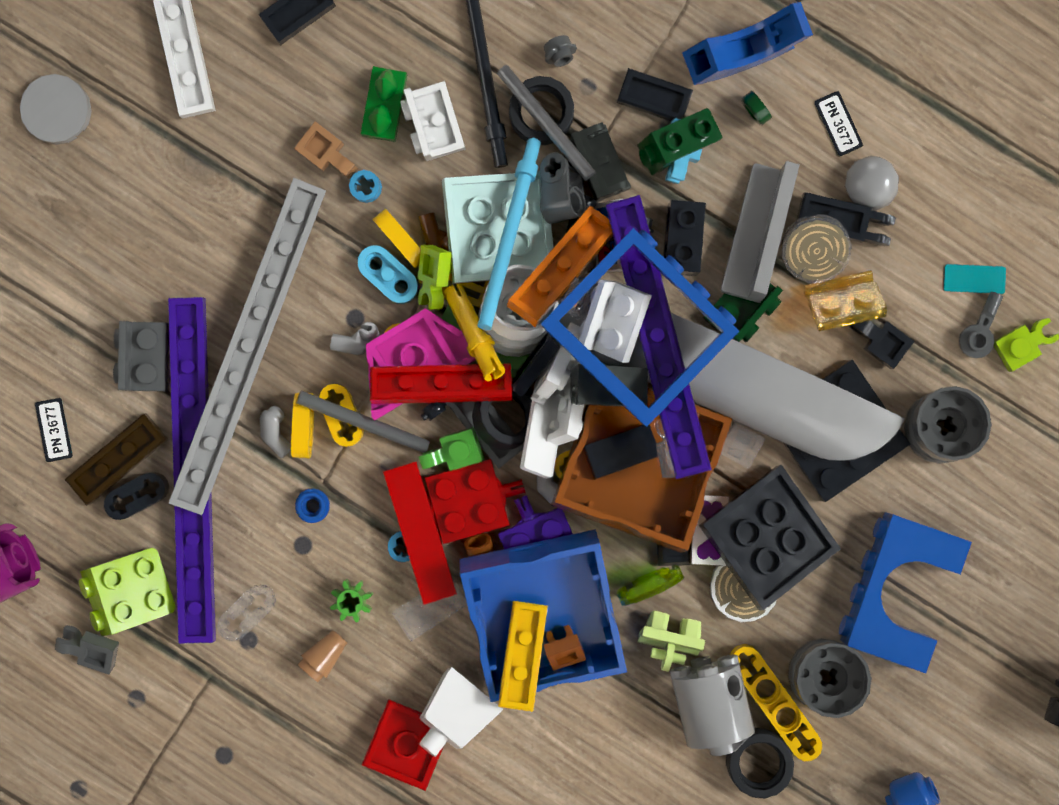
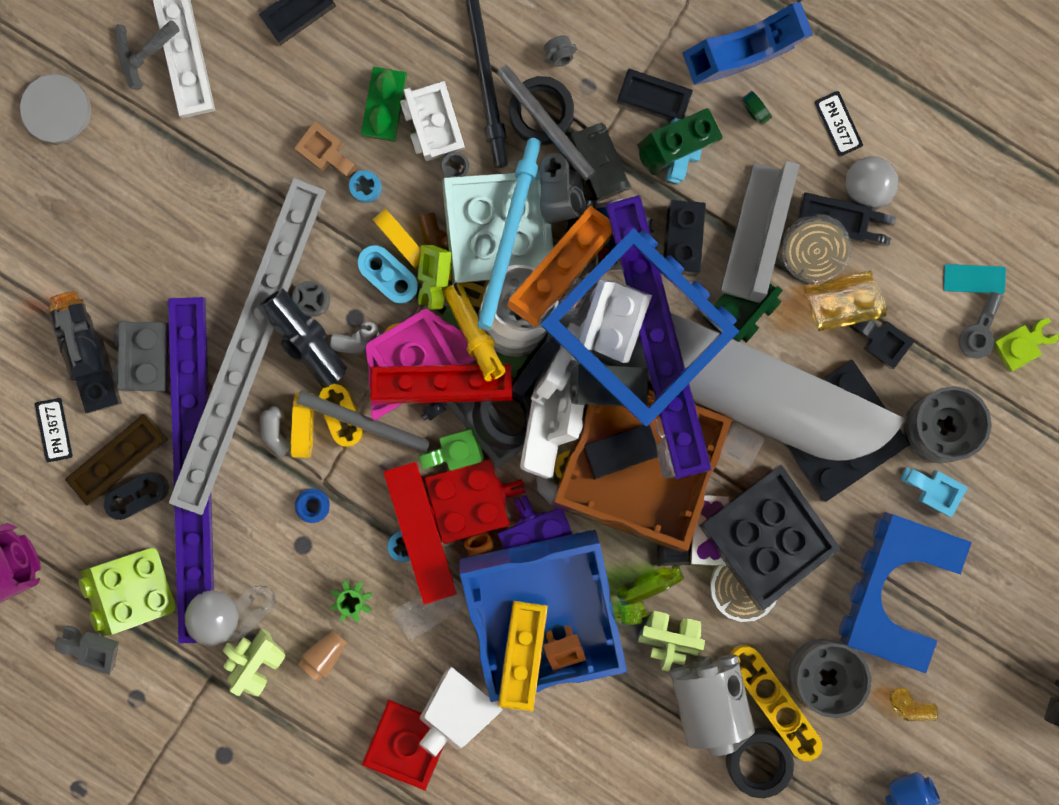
(83, 352): none -> black plate
(150, 47): none -> dark grey piece
(211, 618): none -> light grey hair
(247, 658): none -> yellowish green hips
(302, 338): none -> black piece
(307, 293): none -> dark grey wheel
(458, 158): none -> dark grey hinge
(631, 613): none -> clear neon green plate
(908, 708): none -> clear yellow arm
(937, 491): none -> medium azure plate

